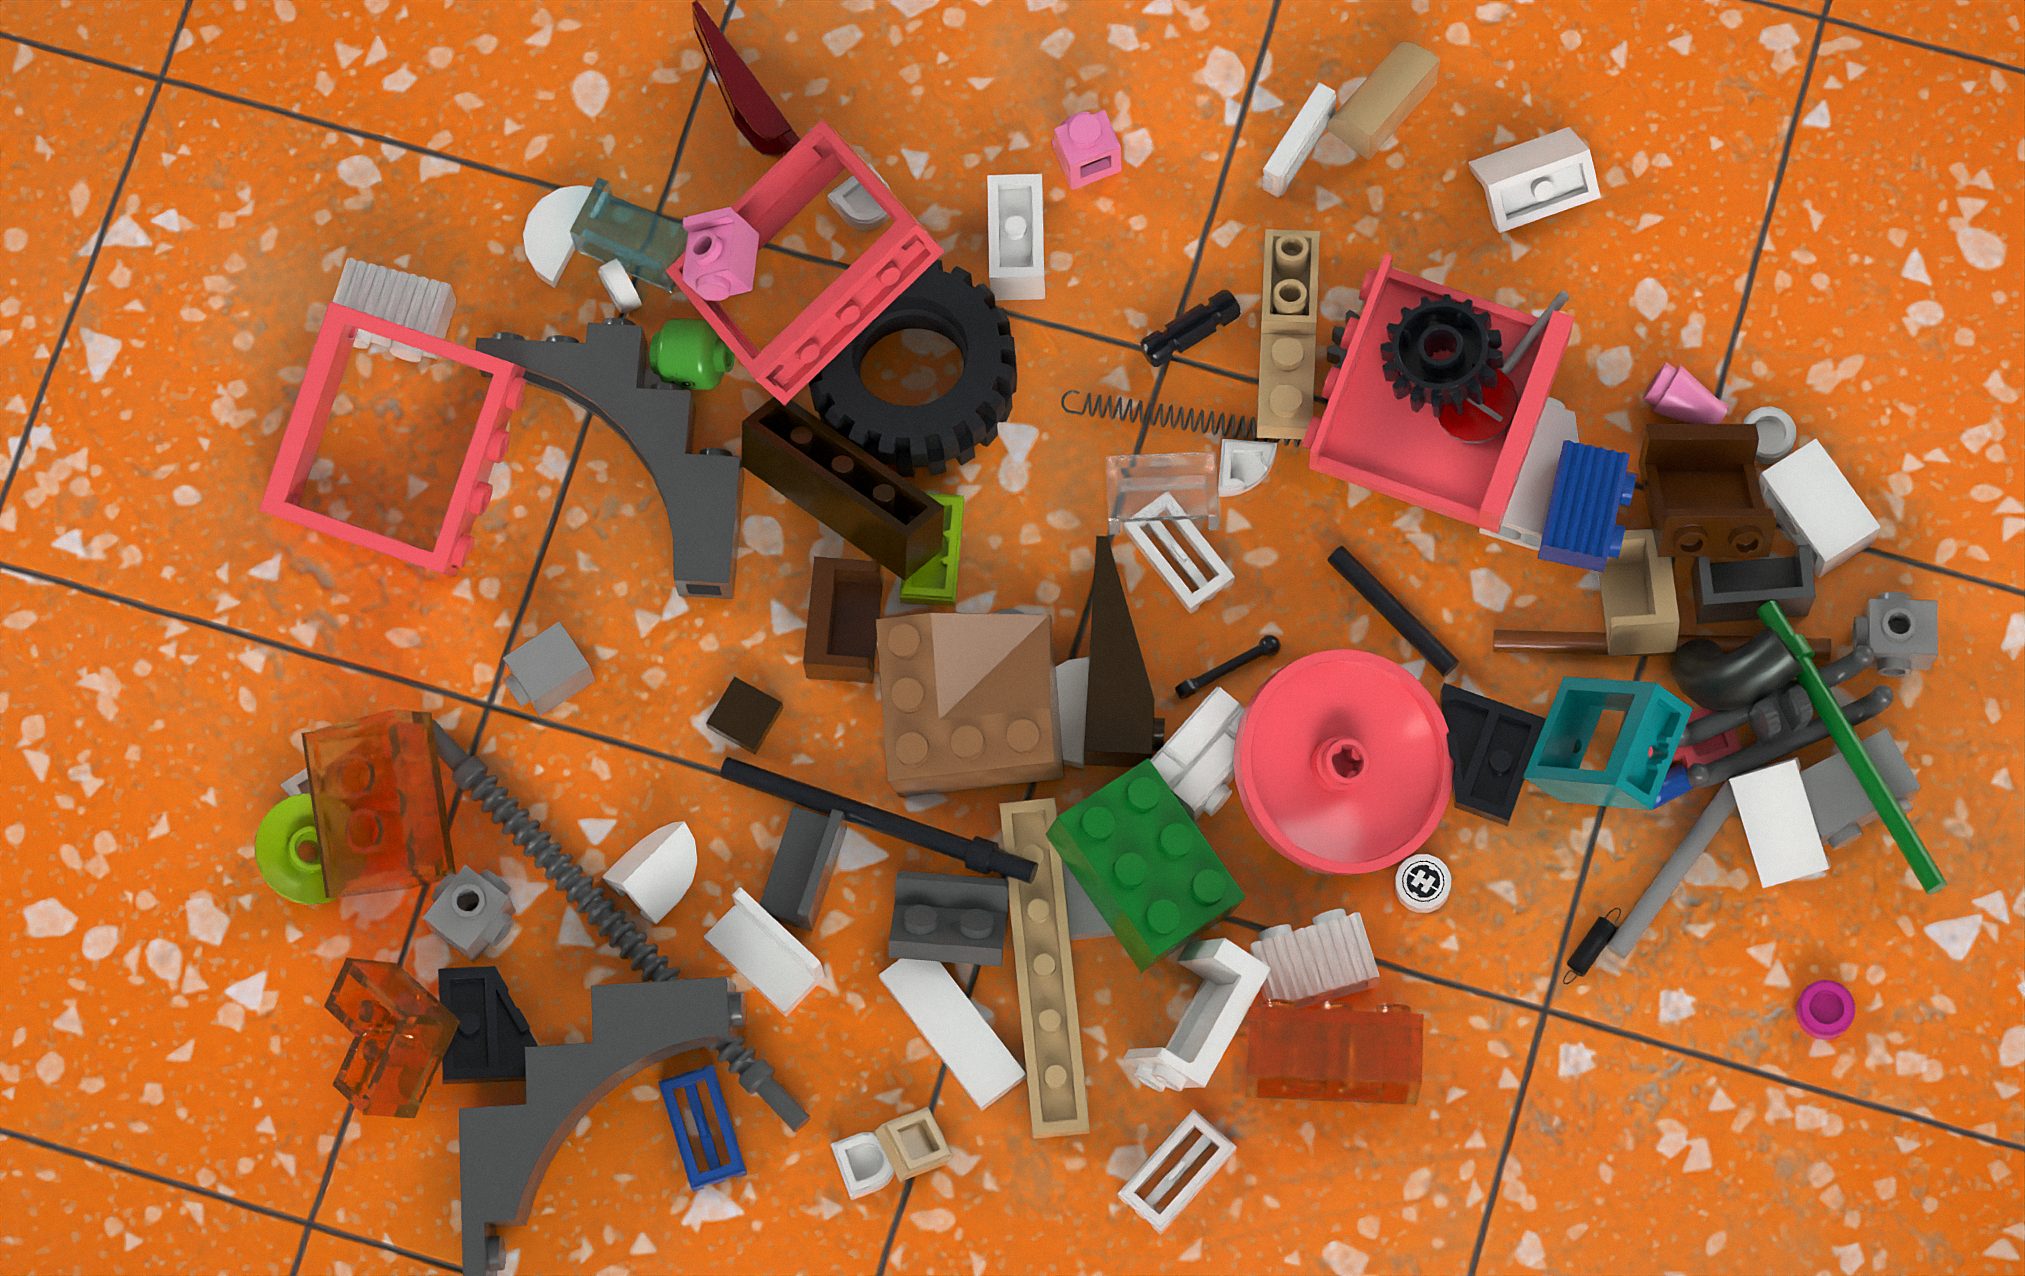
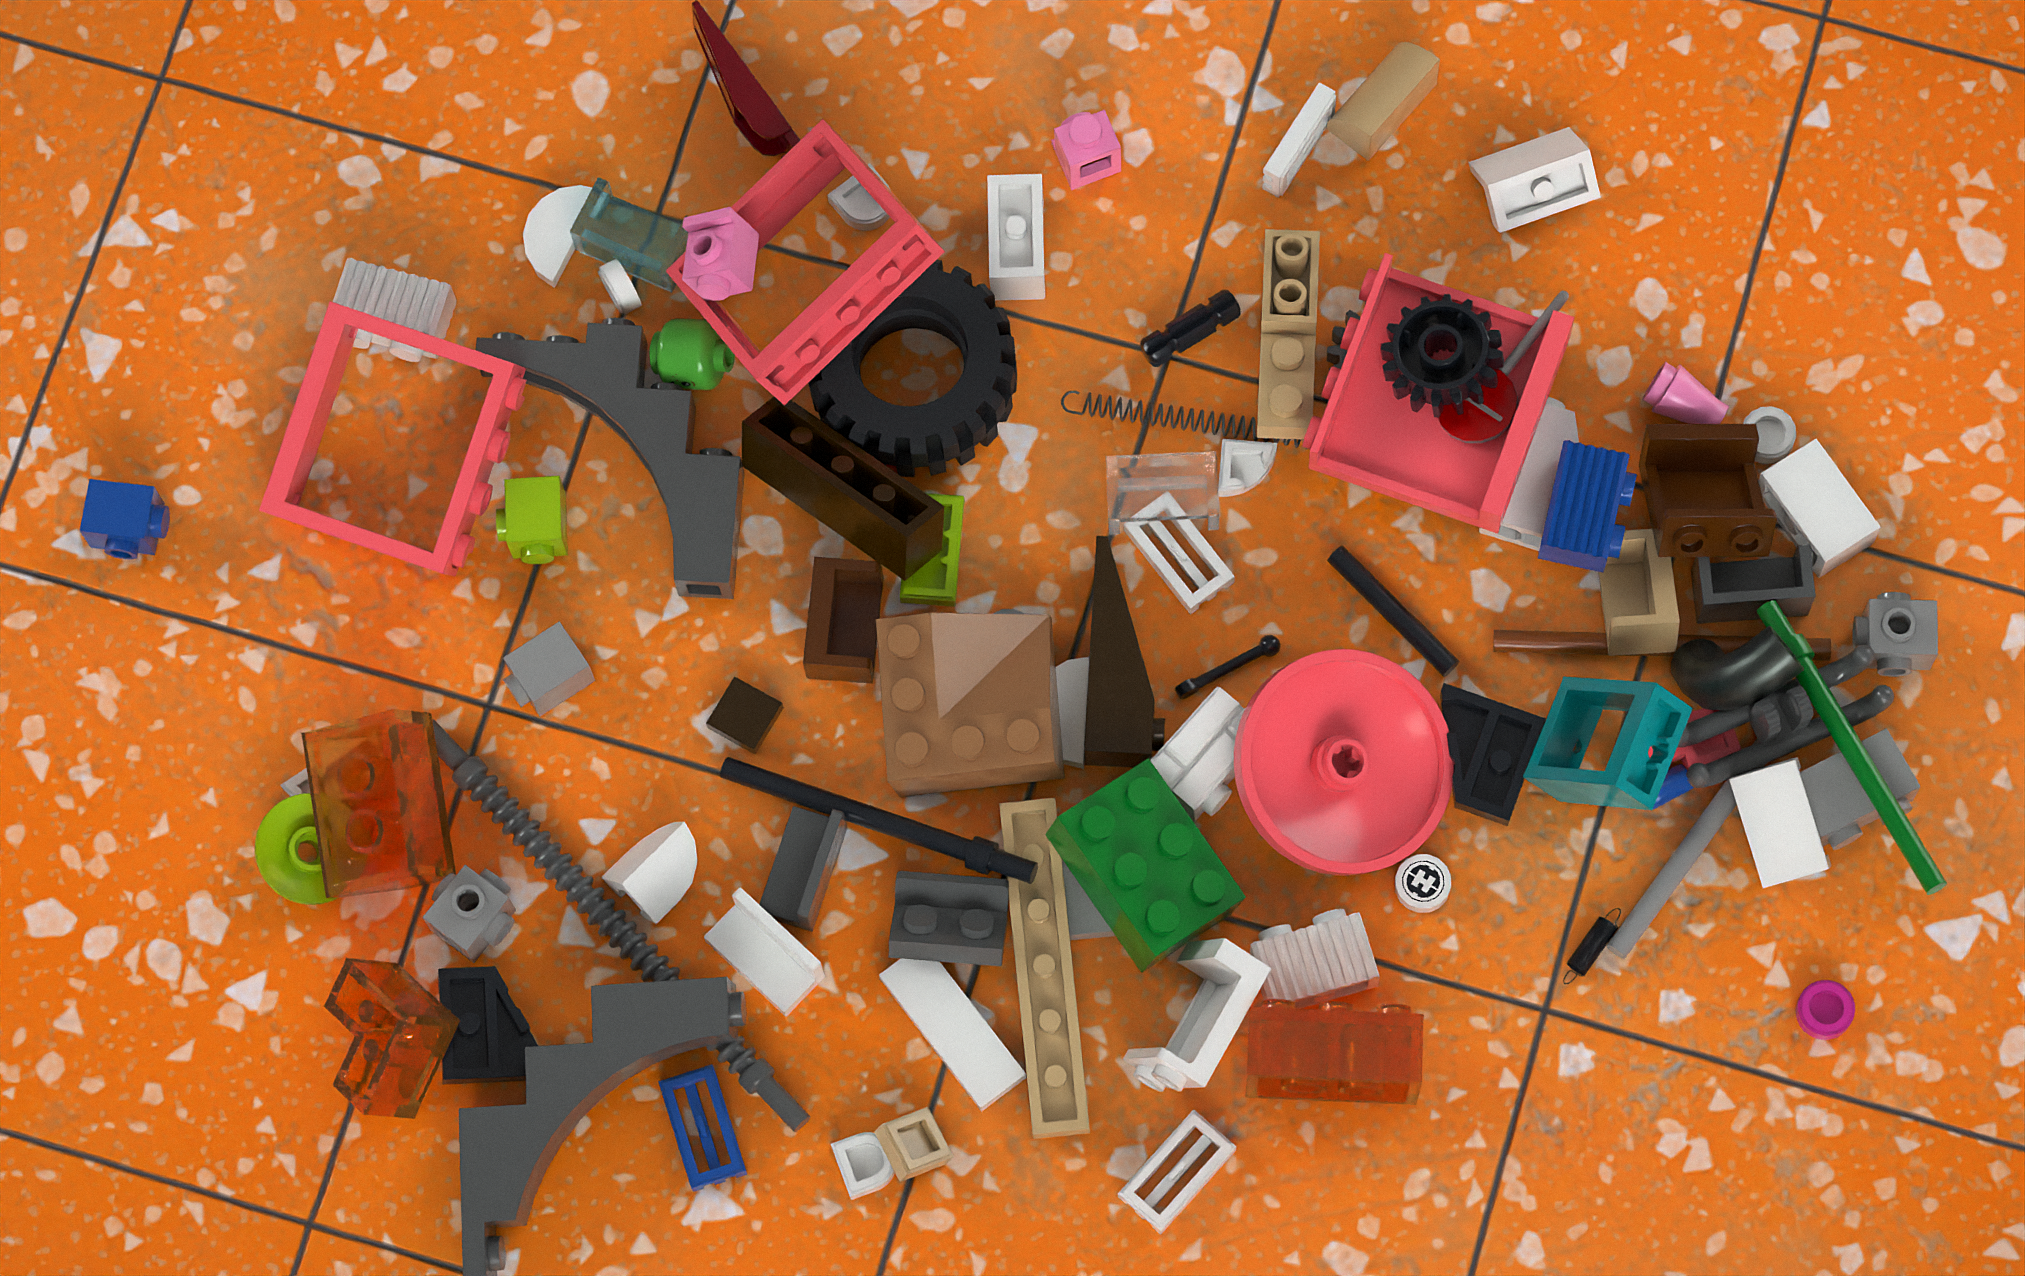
(123, 518): none -> blue brick
(534, 519): none -> lime brick

